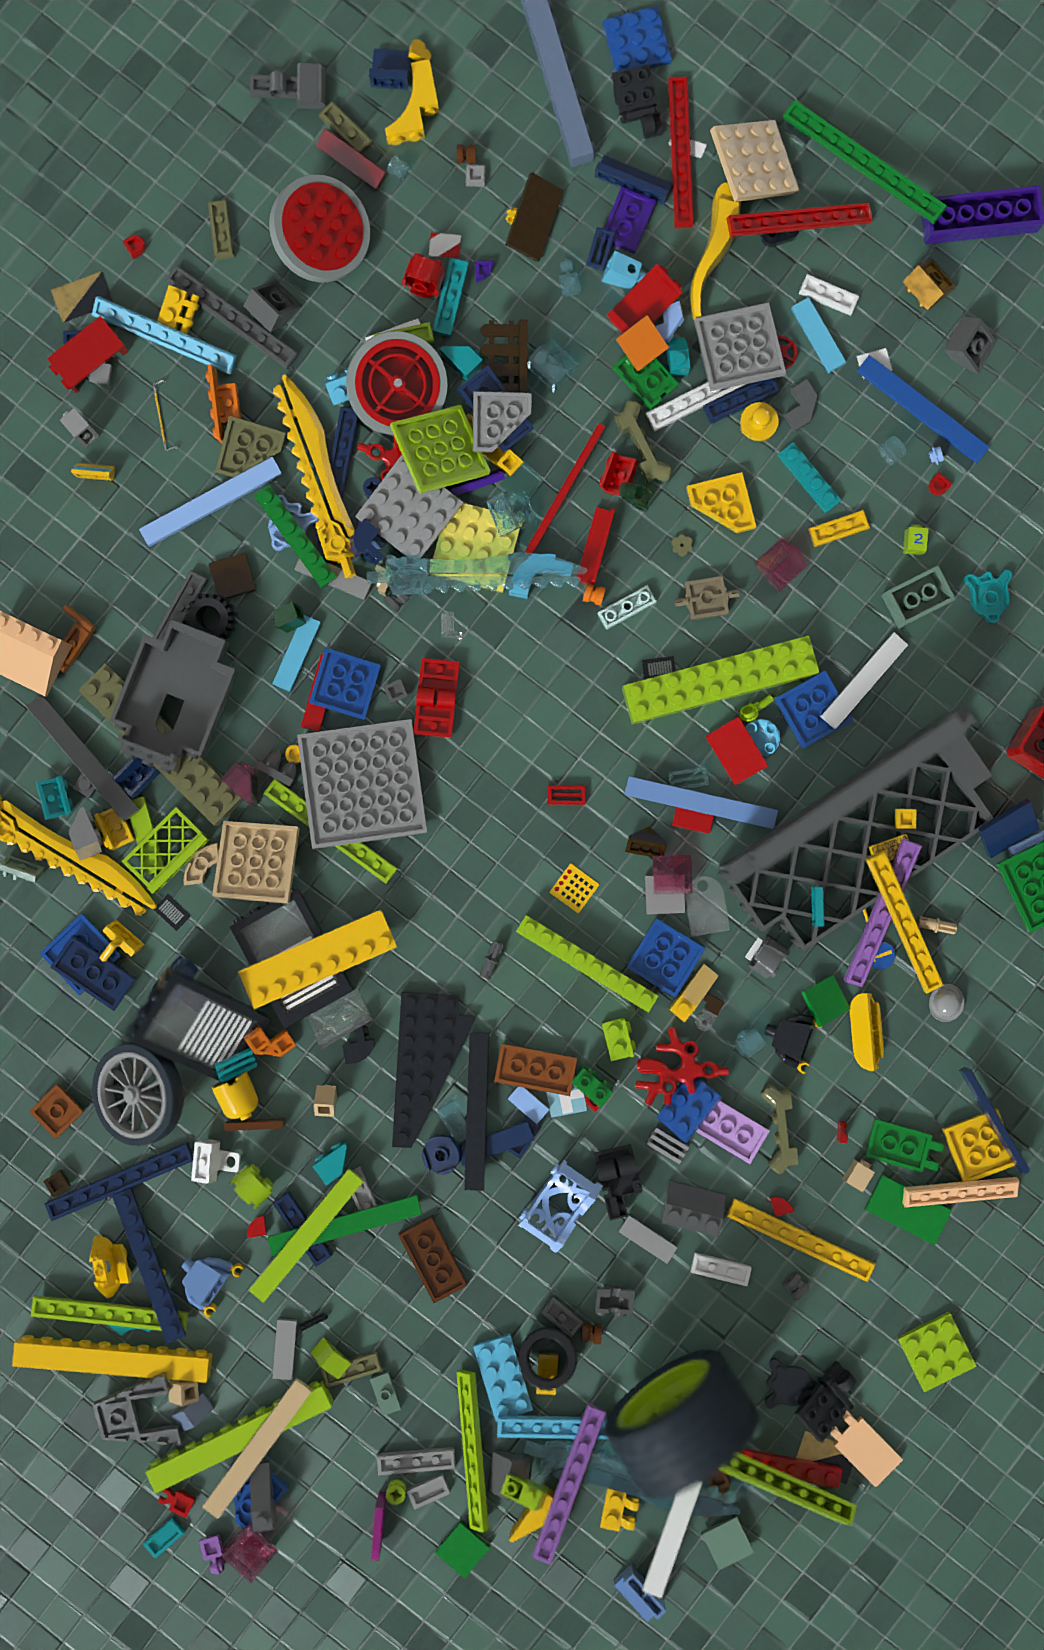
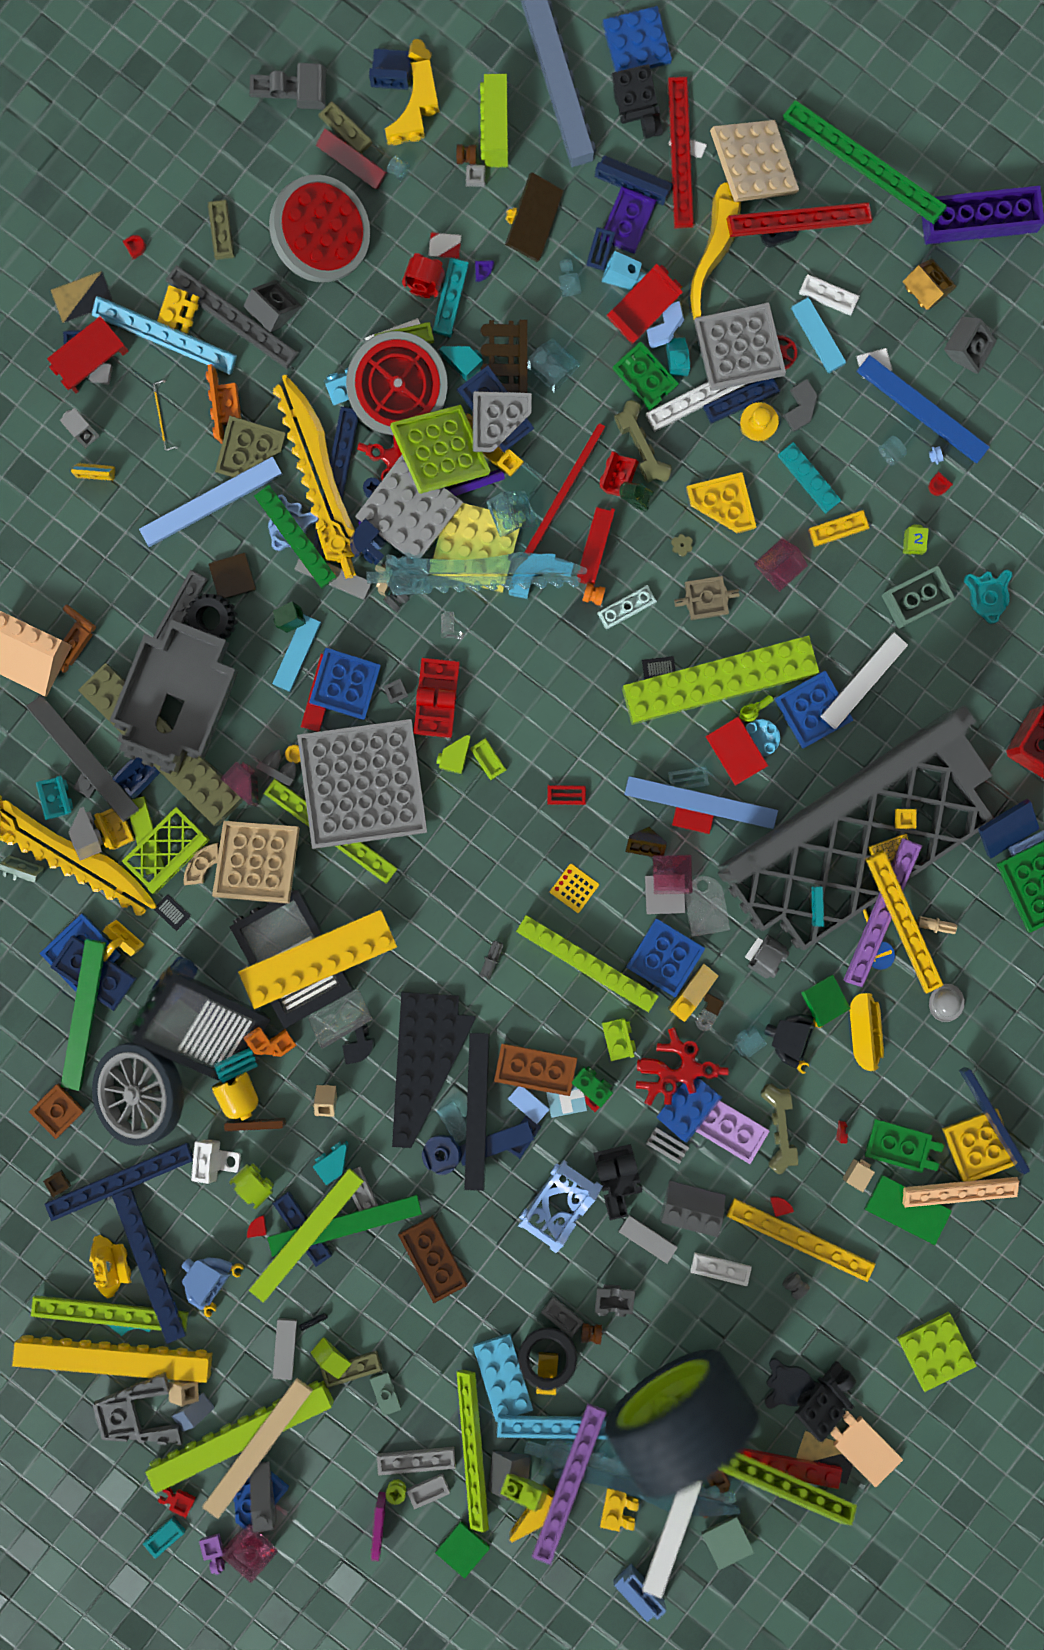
(83, 1014): none -> green tile
(454, 755): none -> lime slope
(488, 759): none -> lime tile
(494, 120): none -> lime brick
(642, 343): orange tile -> none

